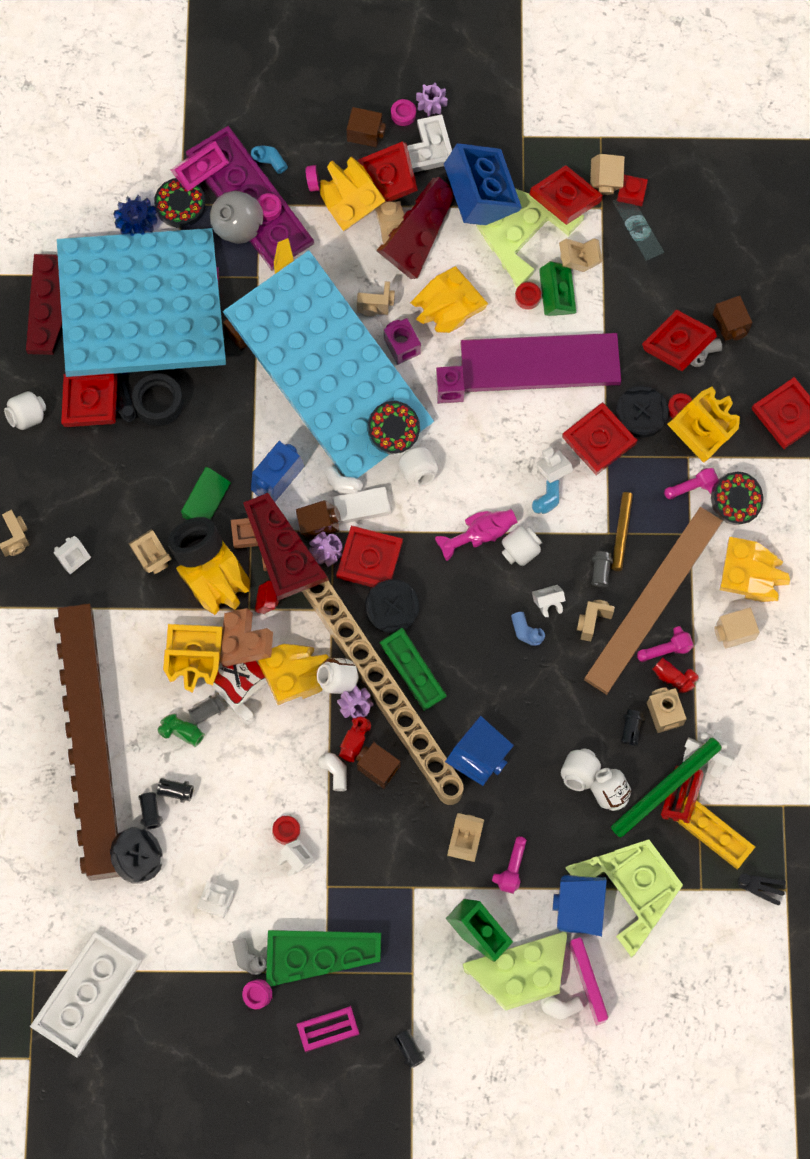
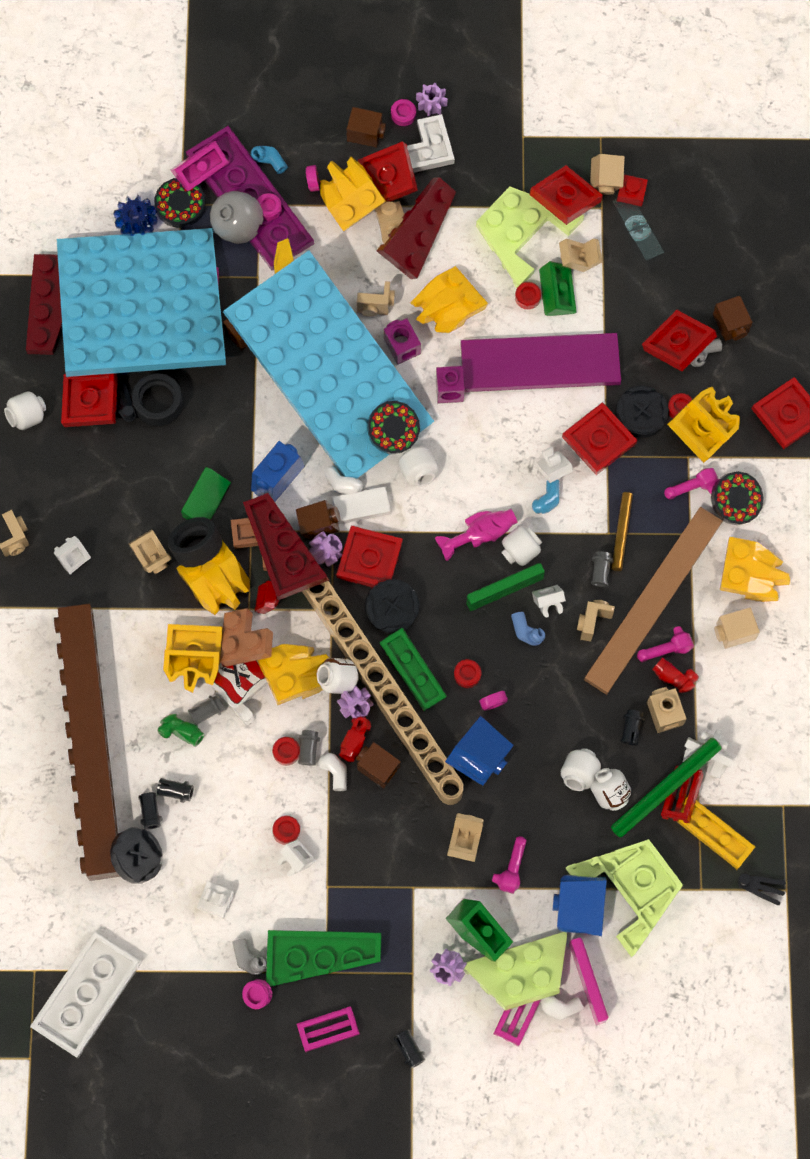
(286, 751): none -> red tile
(308, 747): none -> dark grey pin
(448, 967): none -> lavender gear
(467, 673): none -> red tile
(481, 184): blue slope -> none
(493, 700): none -> dark pink tile
(505, 587): none -> green tile
(508, 1035): none -> dark pink tile

